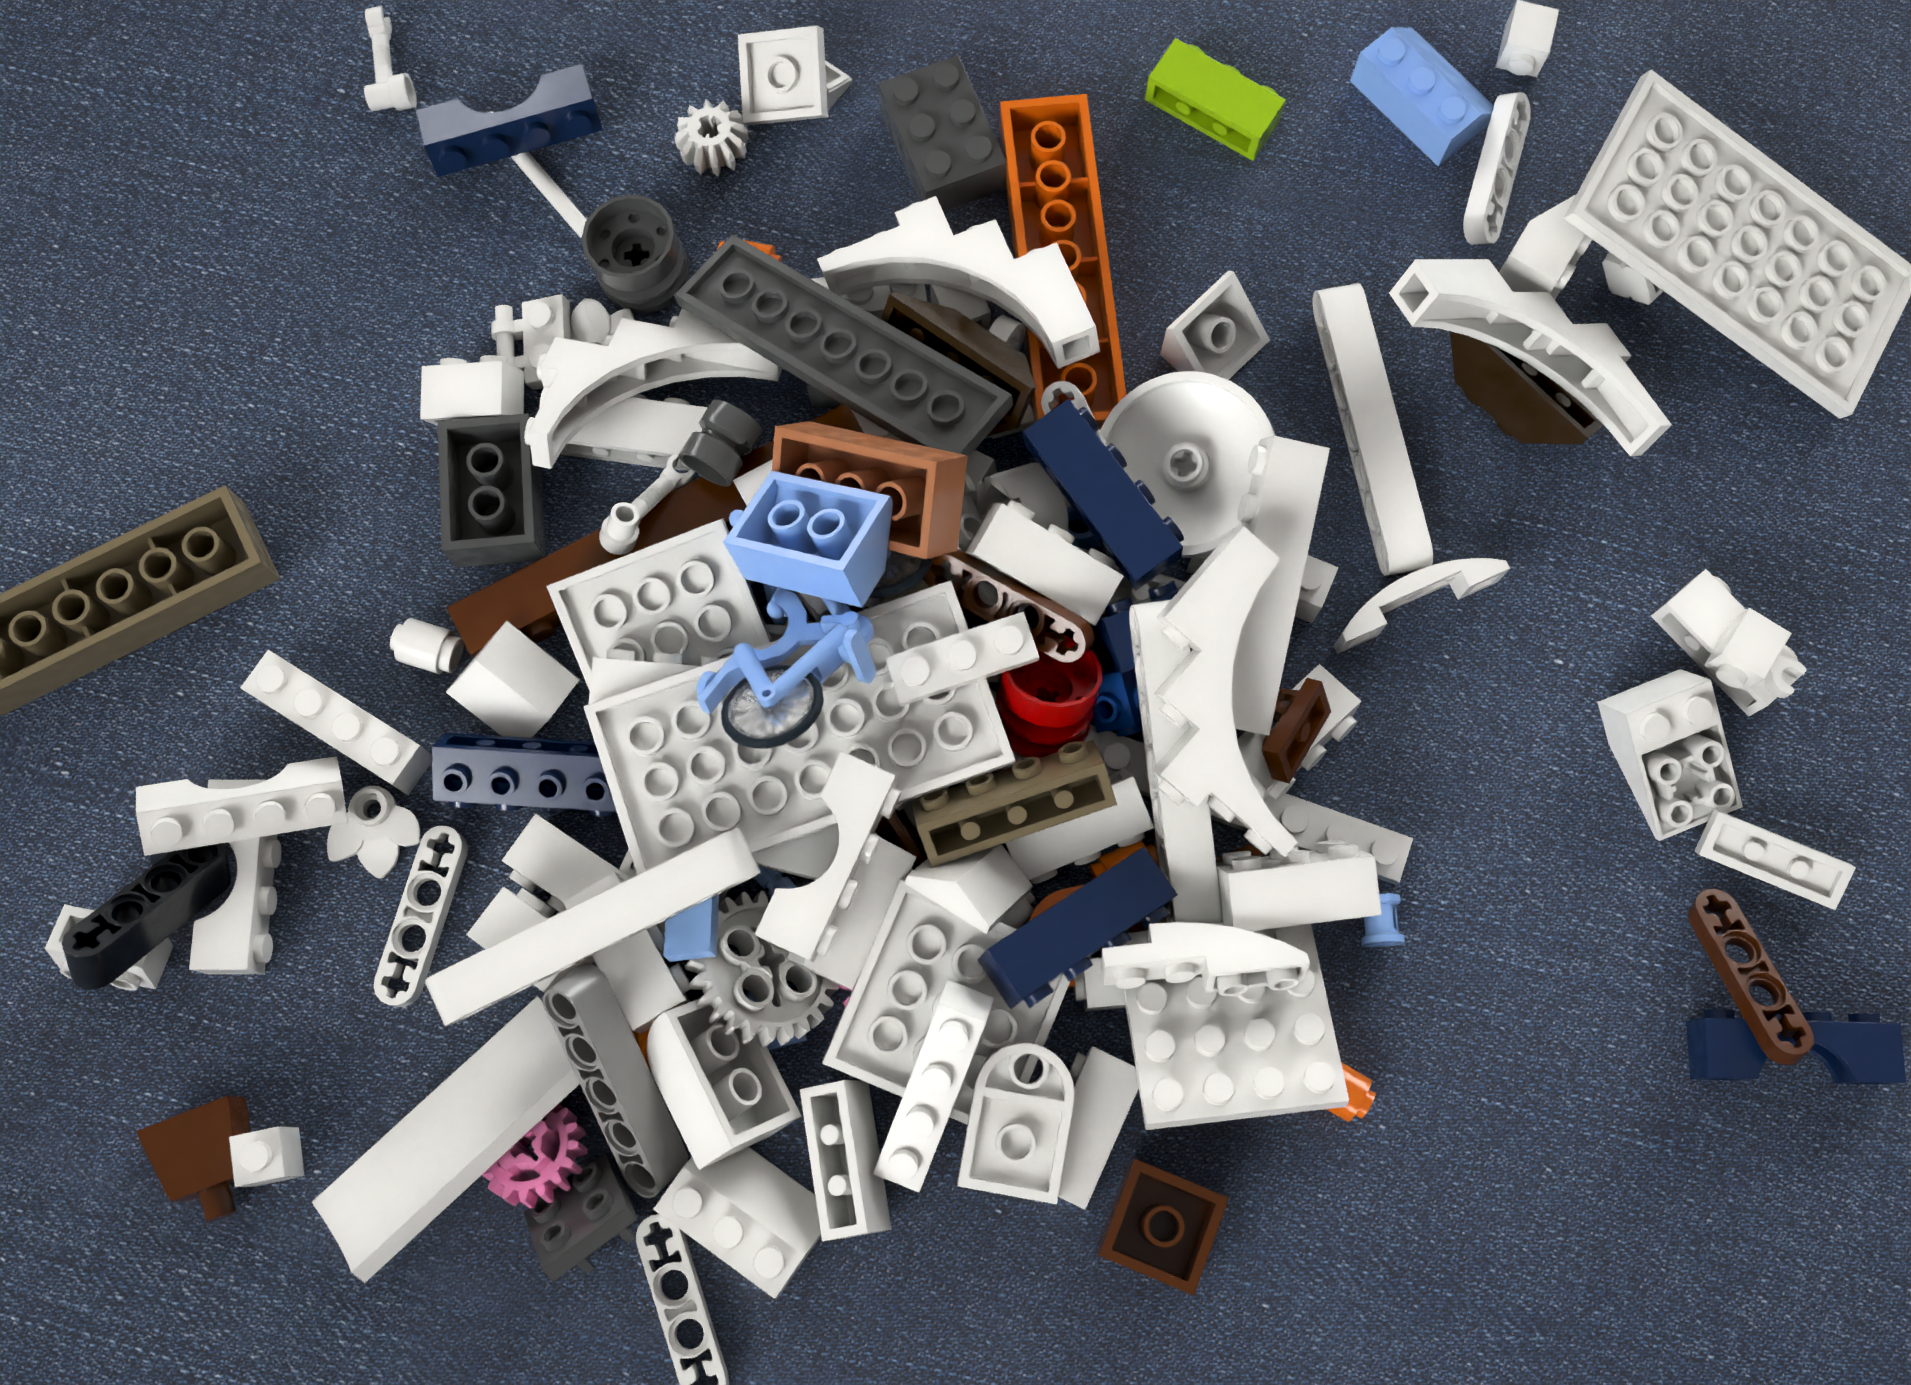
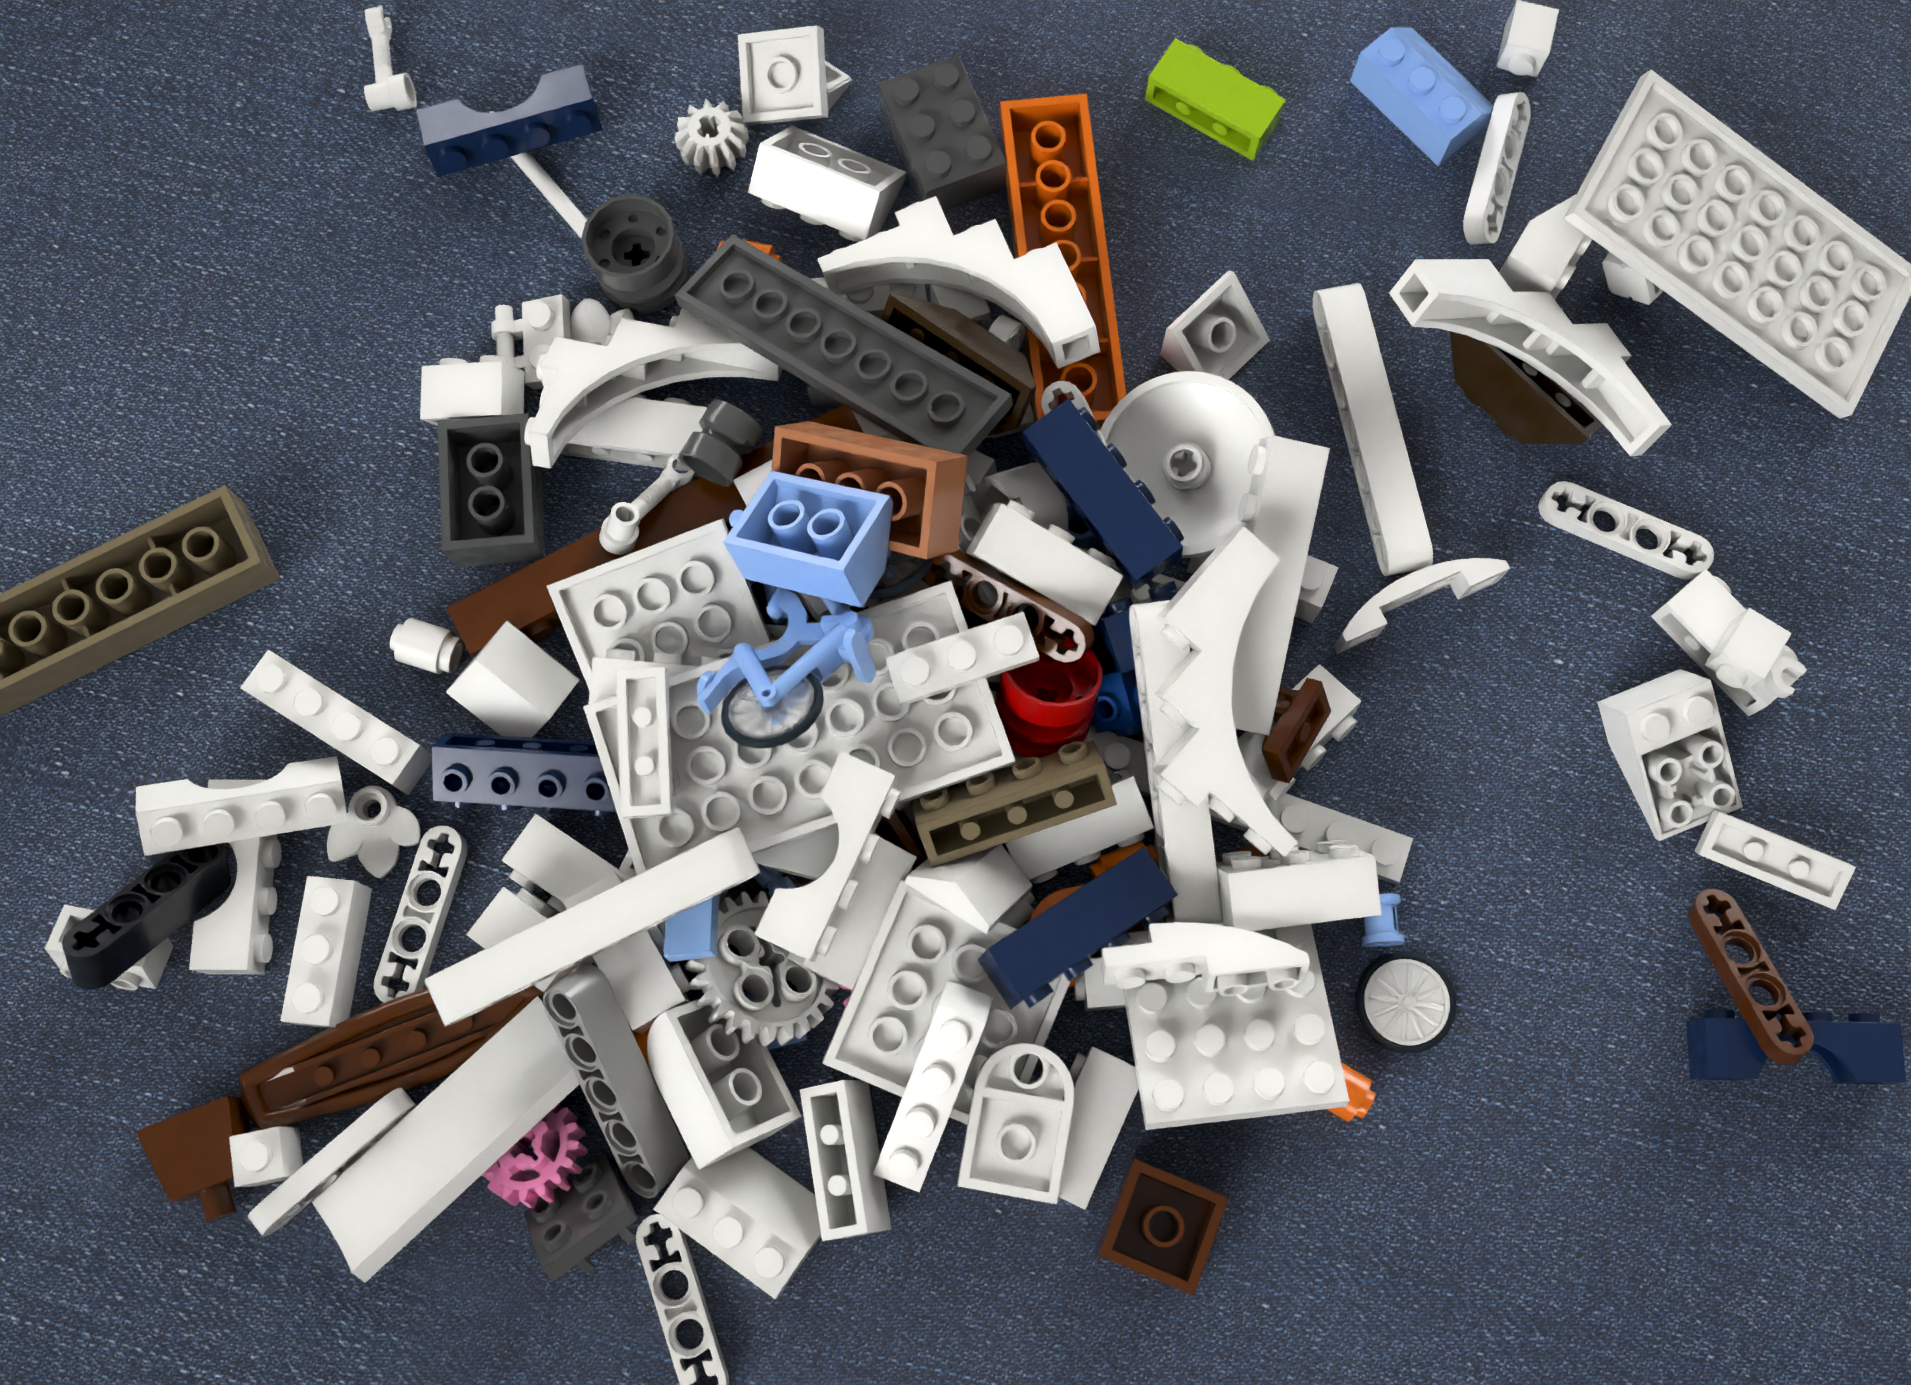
(326, 952): none -> white brick
(330, 1163): none -> white beam
(369, 1057): none -> reddish brown piece
(644, 742): none -> white plate
(825, 183): none -> white slope
(1406, 1002): none -> white wheel
(1623, 537): none -> white beam

